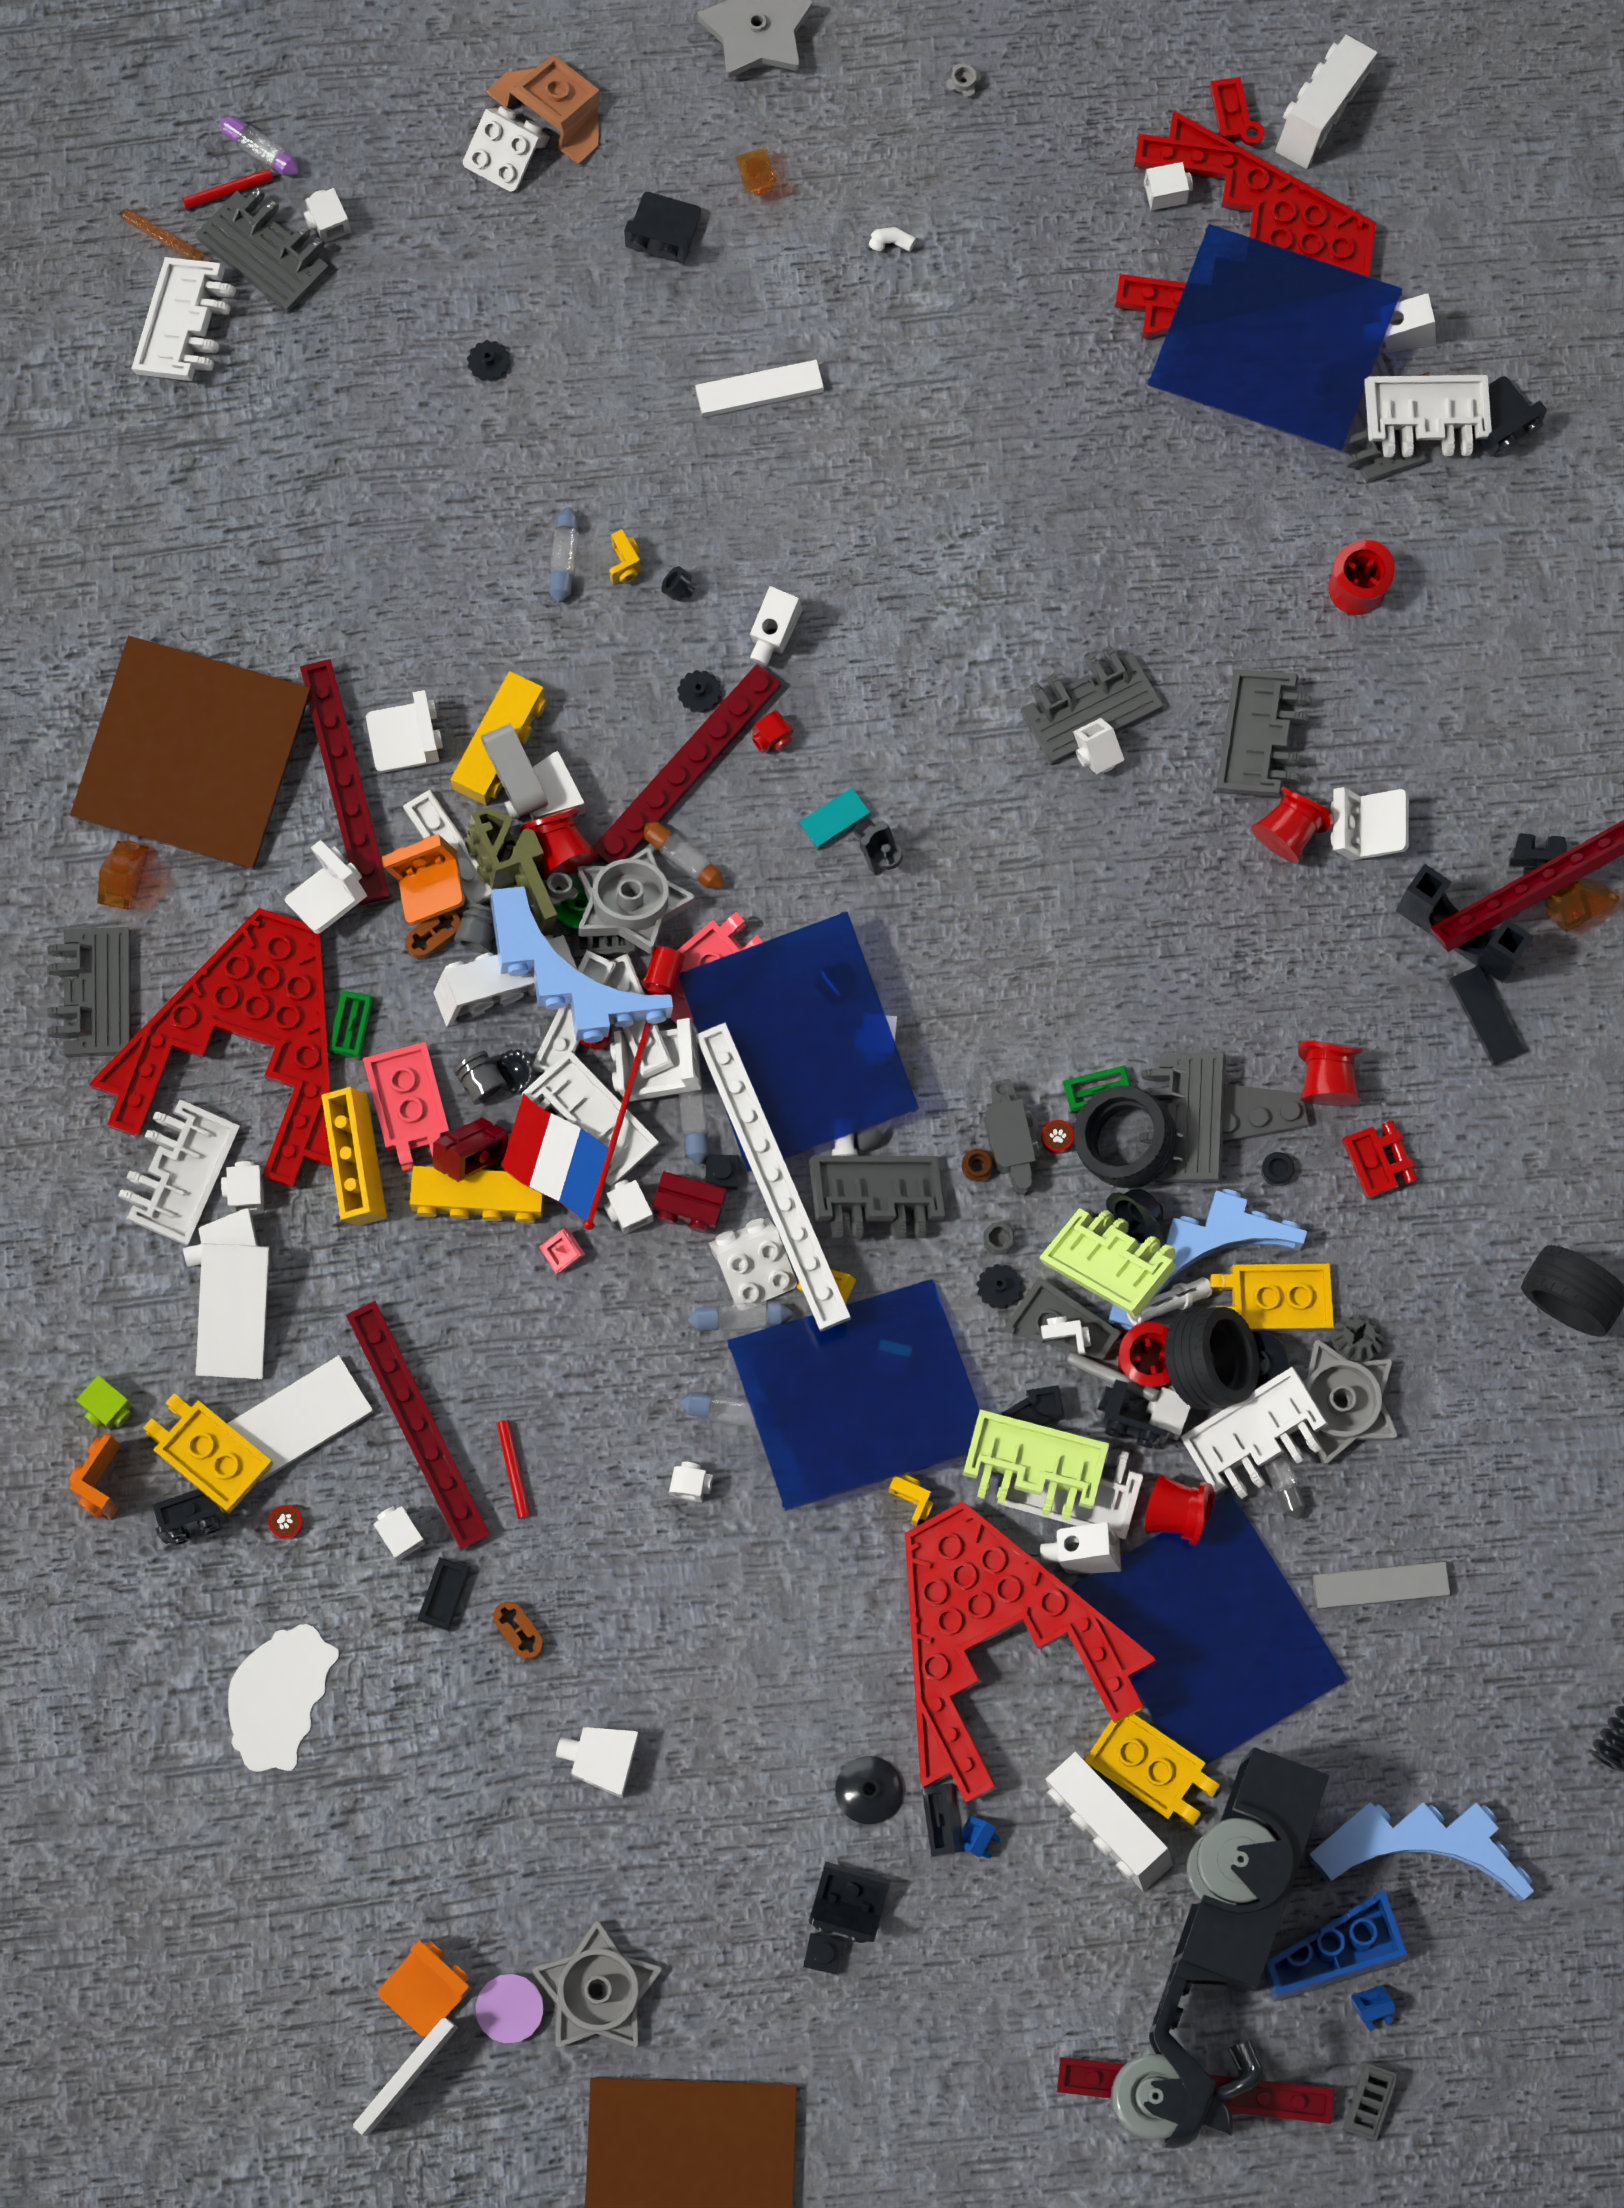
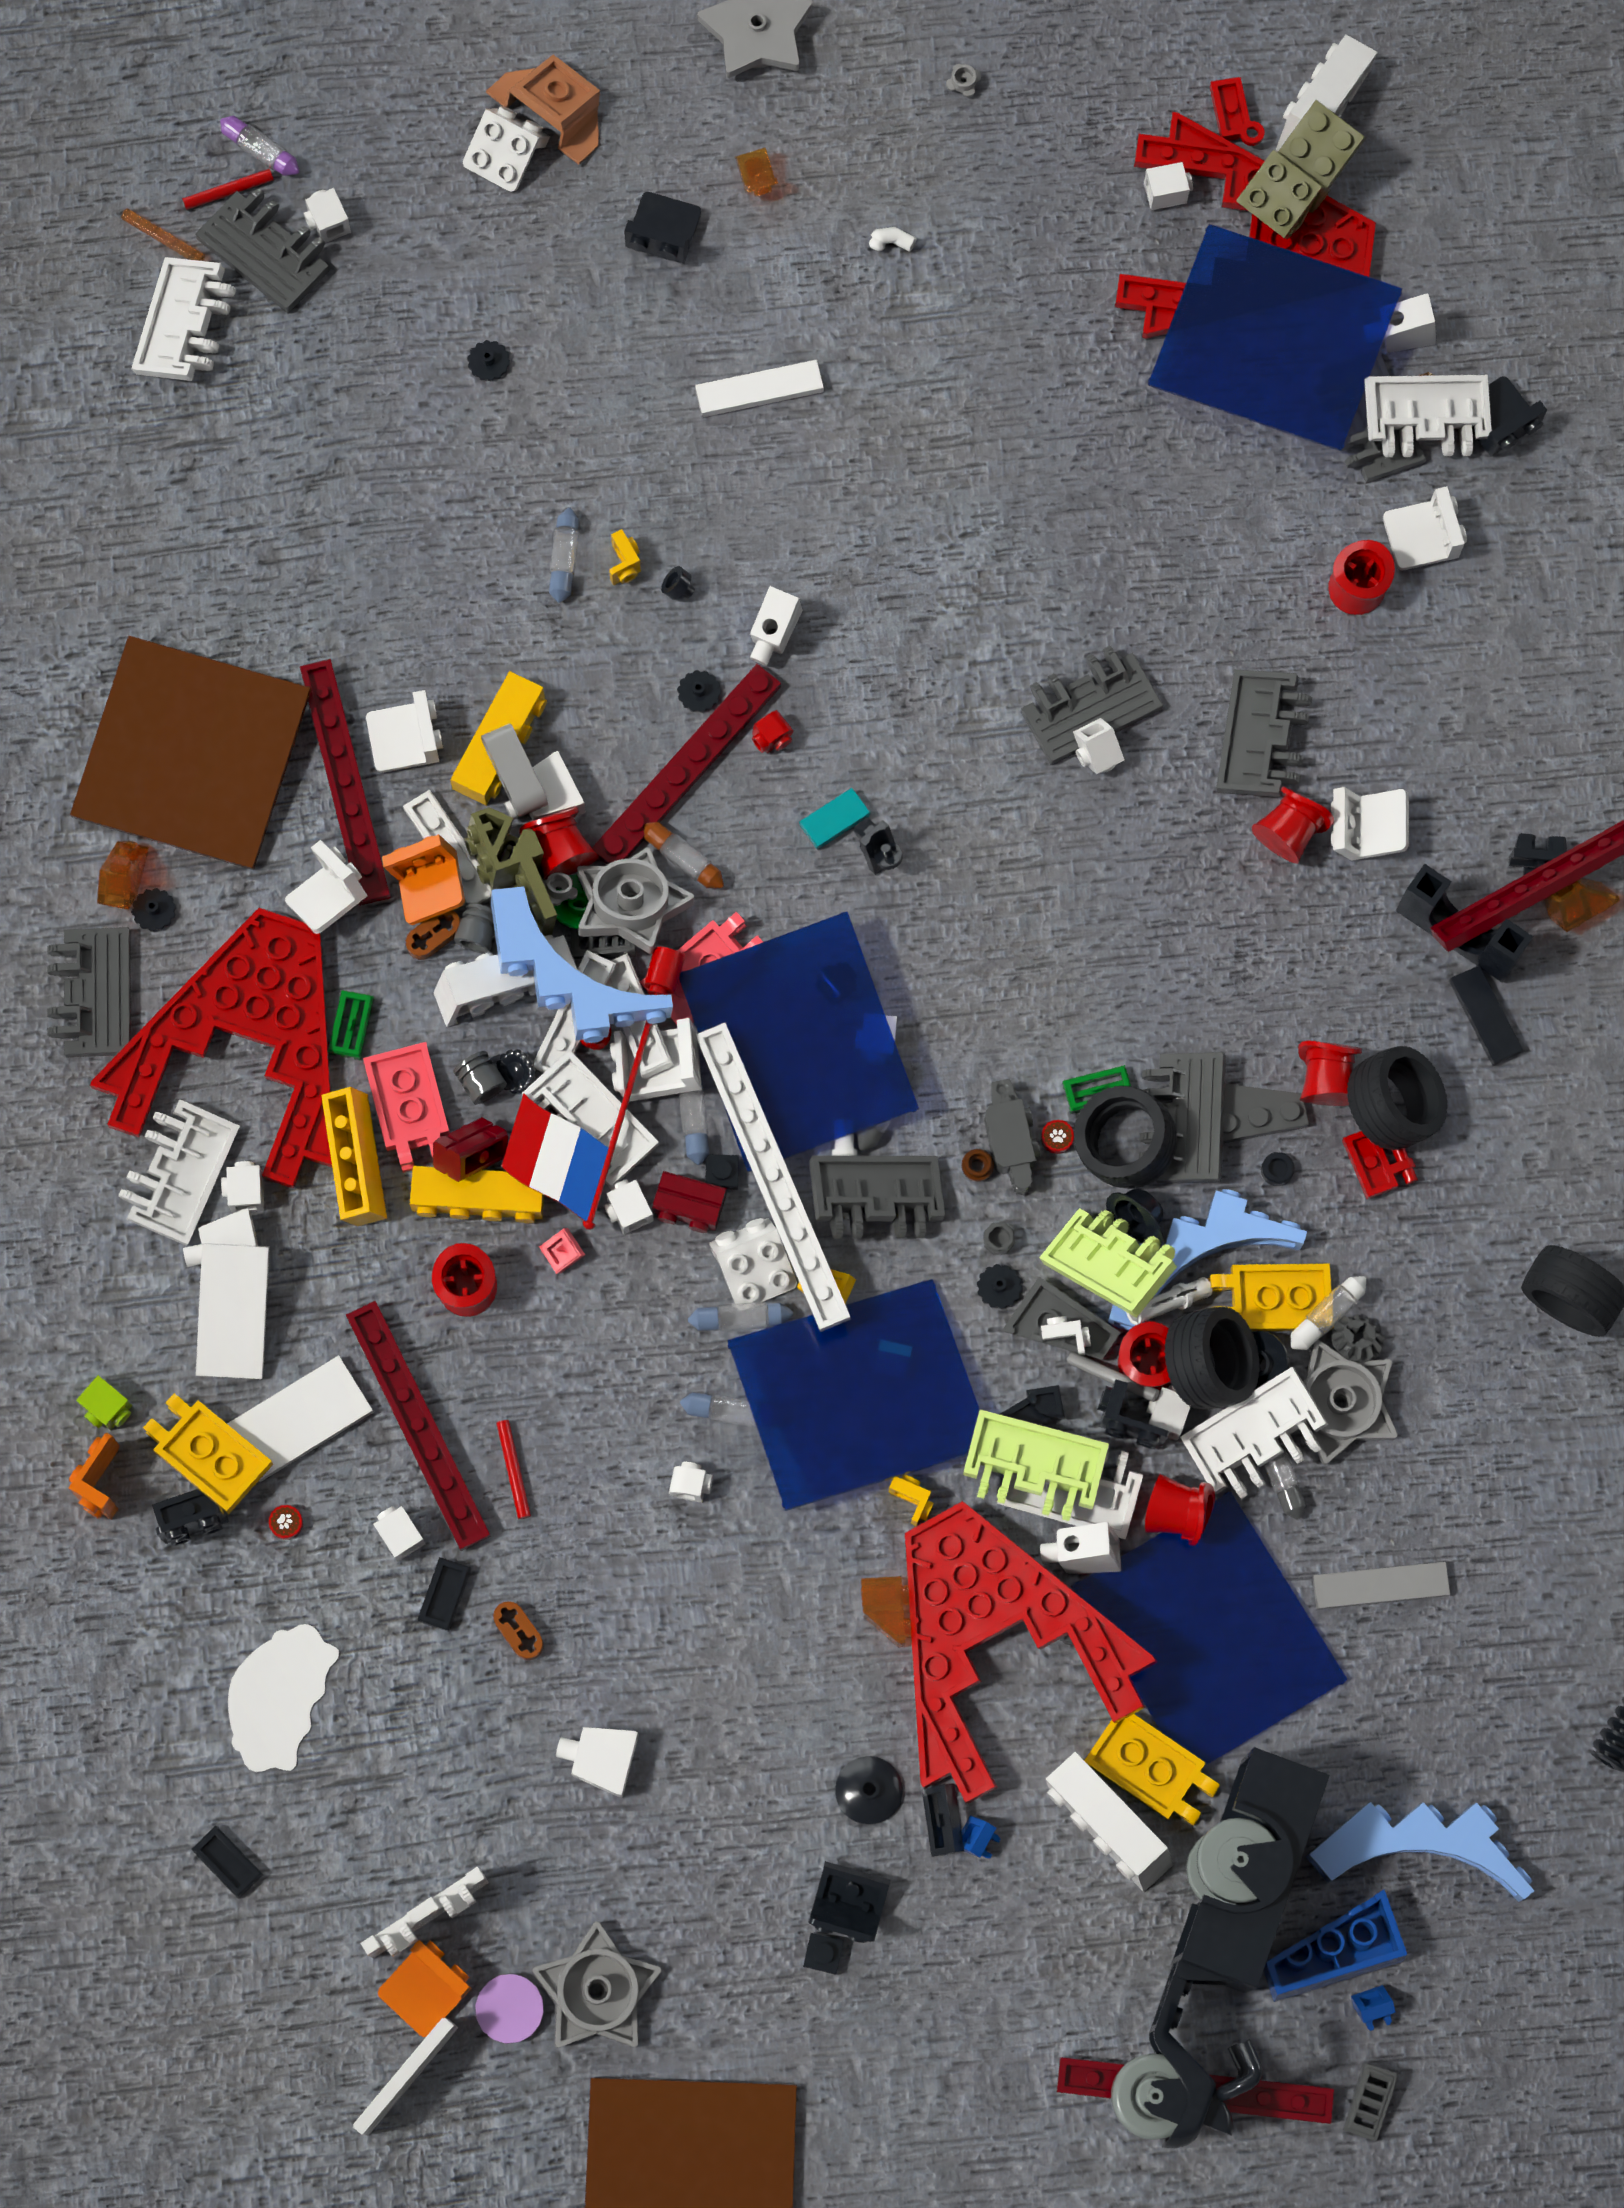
(153, 909): none -> black piece
(227, 1861): none -> black tile
(452, 1900): none -> white hinge
(464, 1279): none -> red hat
(883, 1607): none -> clear orange slope
(1301, 171): none -> olive piece
(1328, 1313): none -> piece
(1374, 1106): none -> black tyre
(1425, 531): none -> white bracket

